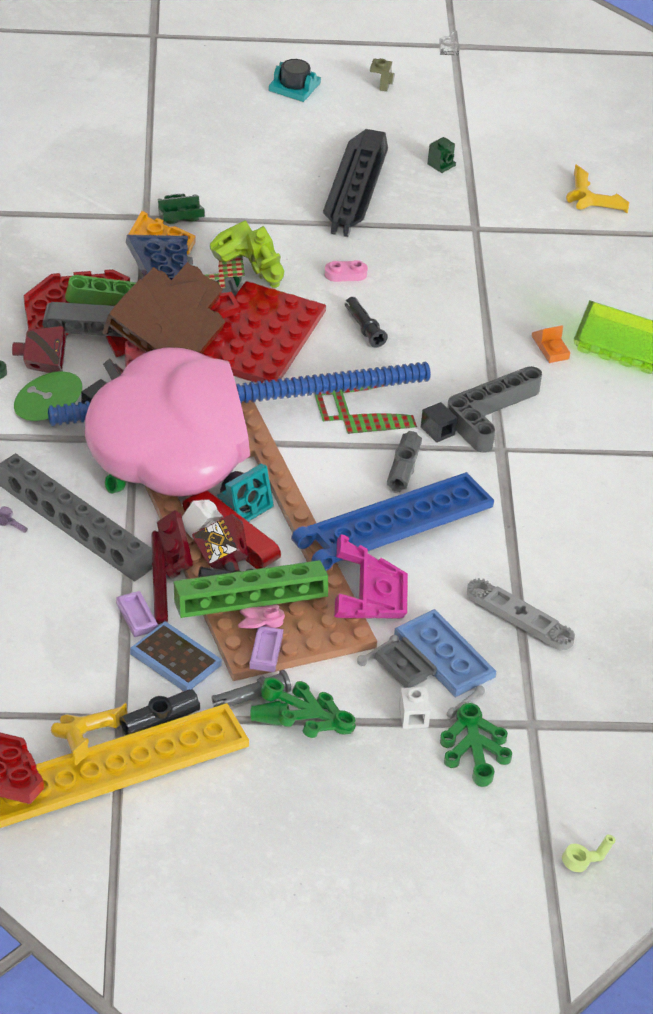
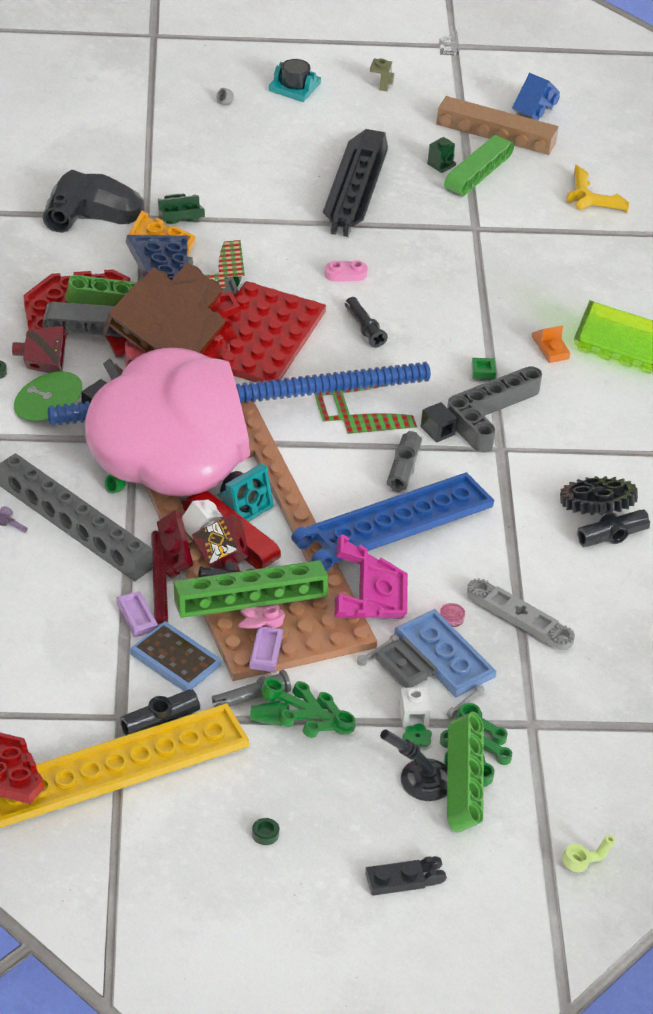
(74, 727): yellow piece -> none
(91, 197): none -> black piece
(225, 96): none -> light grey hinge
(255, 246): lime piece -> none
(265, 831): none -> dark green tile
(405, 875): none -> black hinge
(418, 735): none -> green plant
(426, 772): none -> black dish
(453, 614): none -> clear pink tile
(465, 772): none -> bright green beam
(479, 165): none -> bright green beam
(483, 368): none -> green plate
(489, 122): none -> medium nougat brick
(535, 97): none -> blue brick
(598, 495): none -> black gear
(613, 528): none -> black piece

